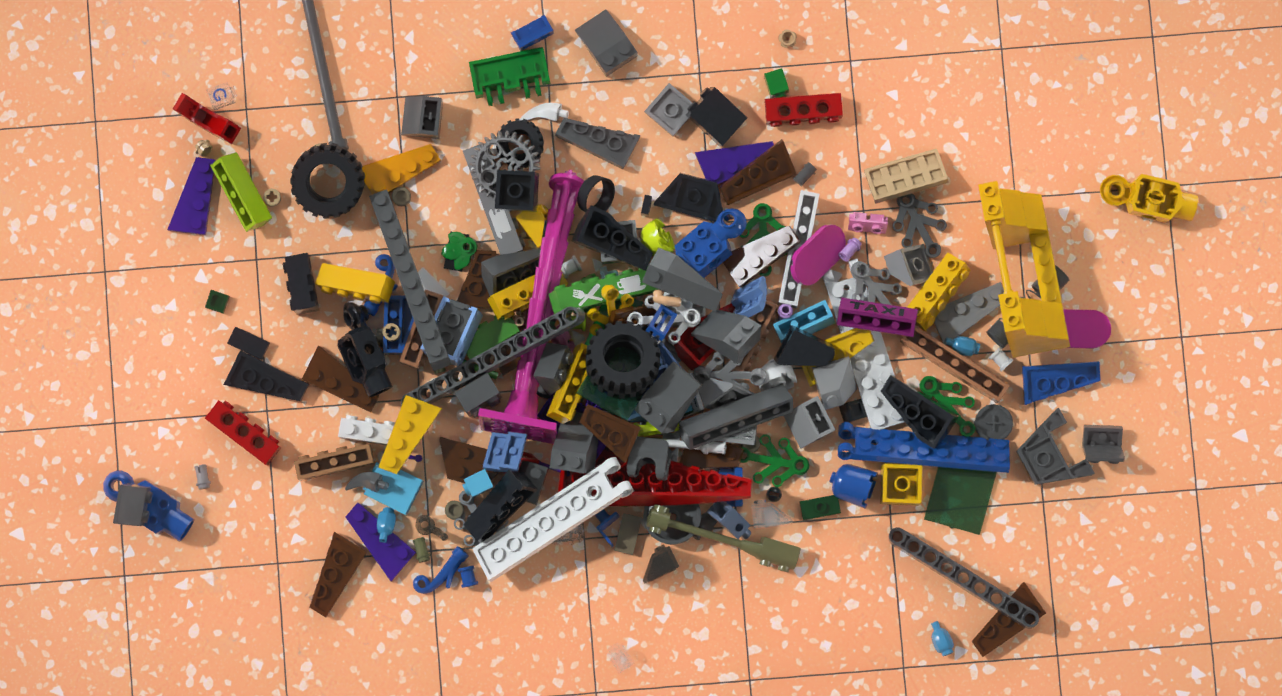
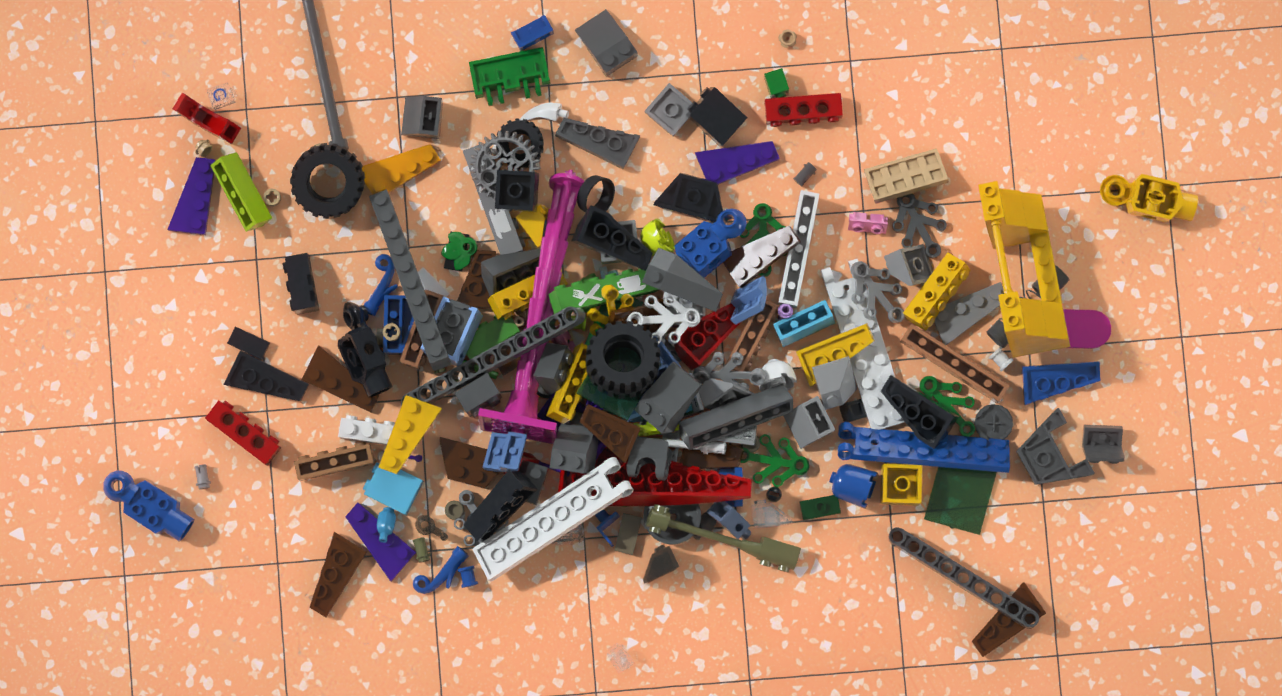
(132, 505): dark grey slope -> none
(217, 301): dark green tile -> none
(355, 283): yellow brick -> none
(368, 480): dark grey bar -> none
(401, 196): dark tan tile -> none
(477, 483): medium azure brick -> none
(570, 266): white bush -> none
(646, 206): black tile -> none
(656, 330): blue tile -> none
(666, 300): light nougat arm -> none
(728, 334): dark grey slope -> none
(760, 174): reddish brown wing -> none
(804, 349): black slope -> none
(817, 254): dark pink tile -> none
(849, 250): lavender pin -> none
(877, 317): magenta brick -> none
(941, 639): dark azure plant -> none
(963, 345): dark azure plant -> none

